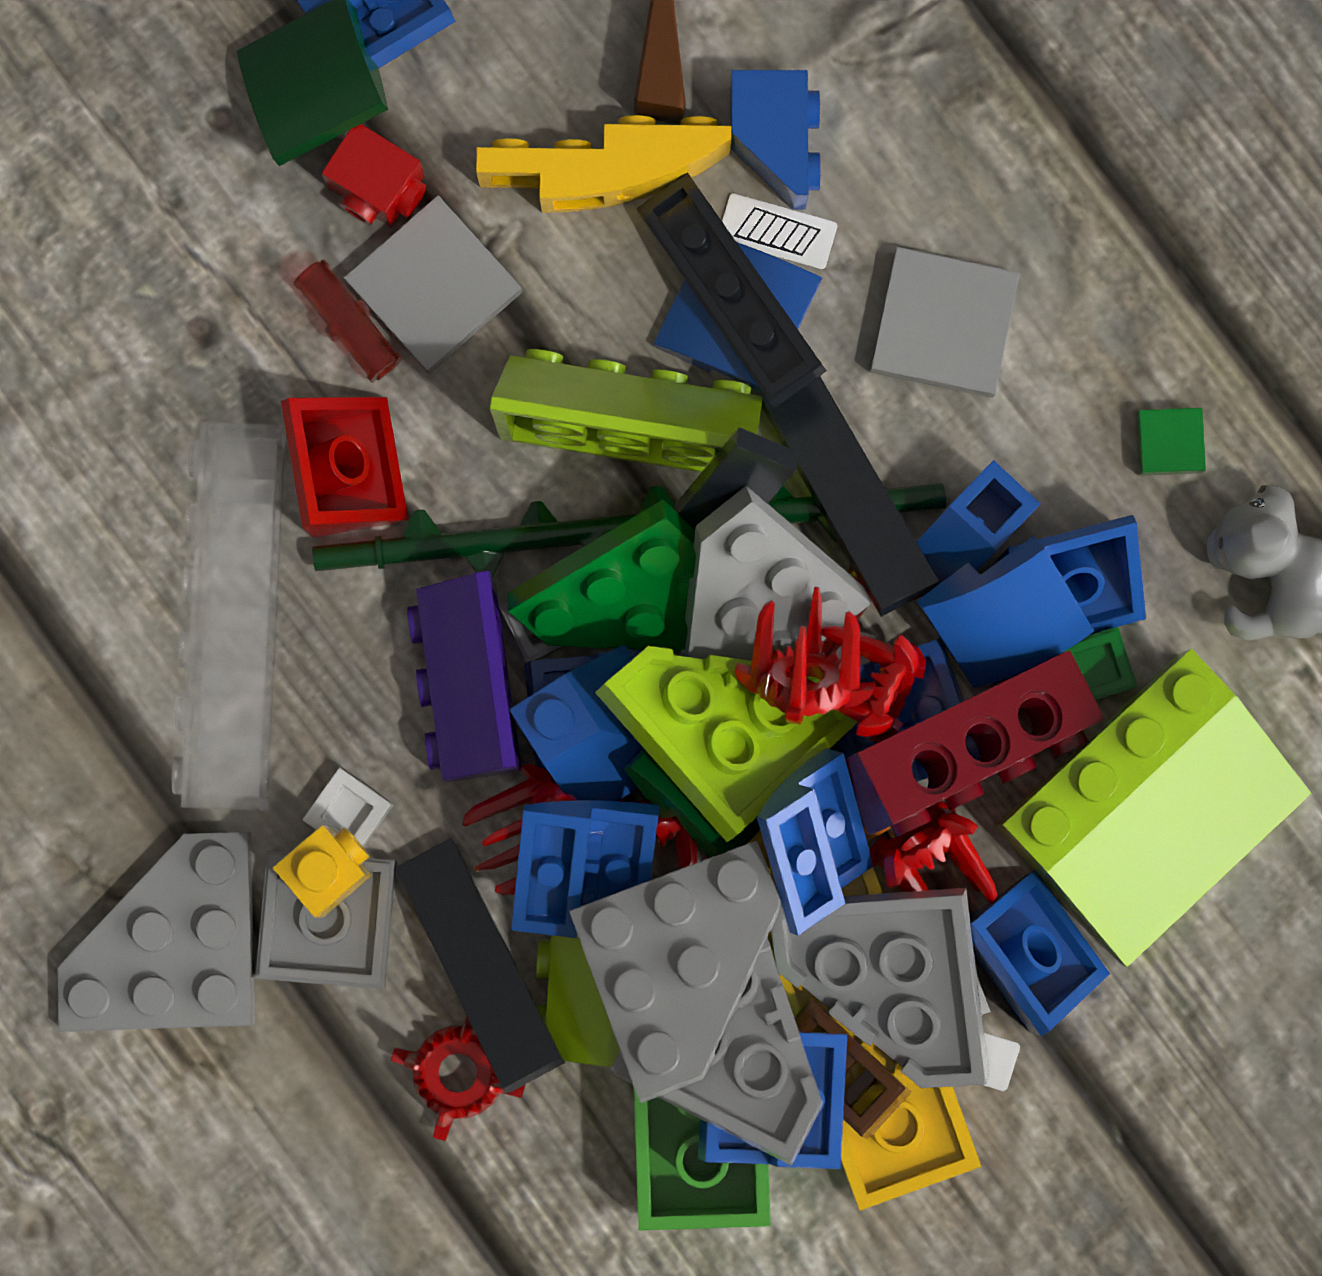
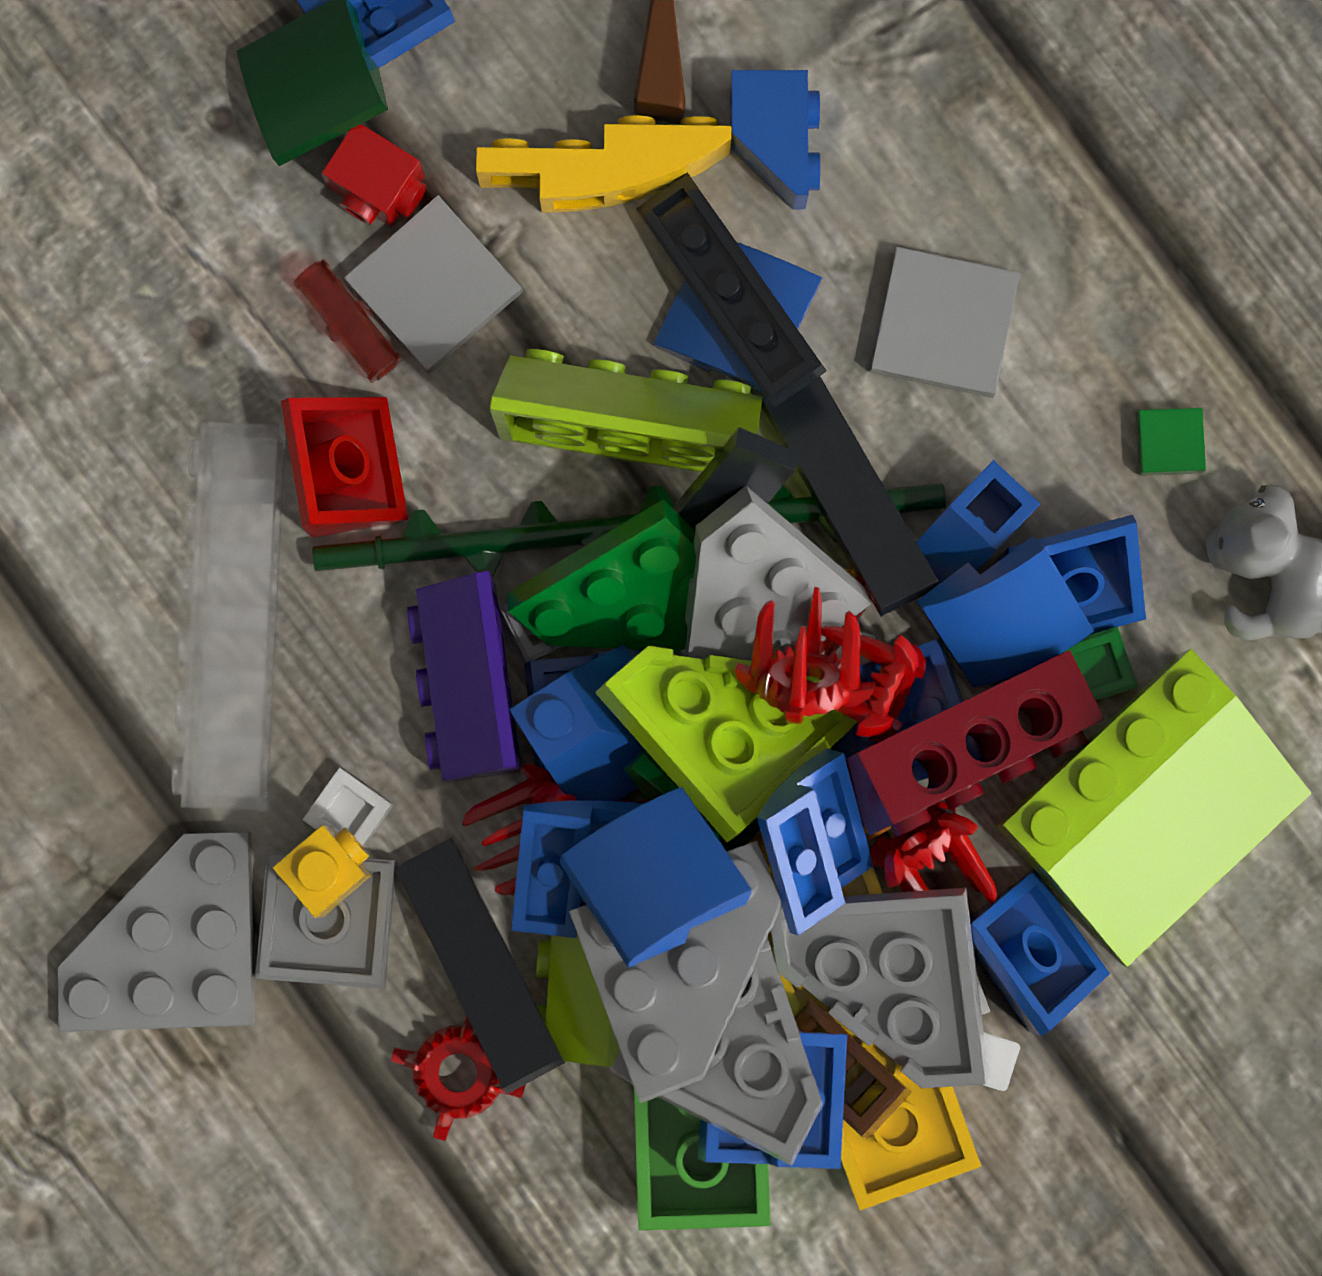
(655, 876): none -> blue slope
(780, 230): white sticker -> none

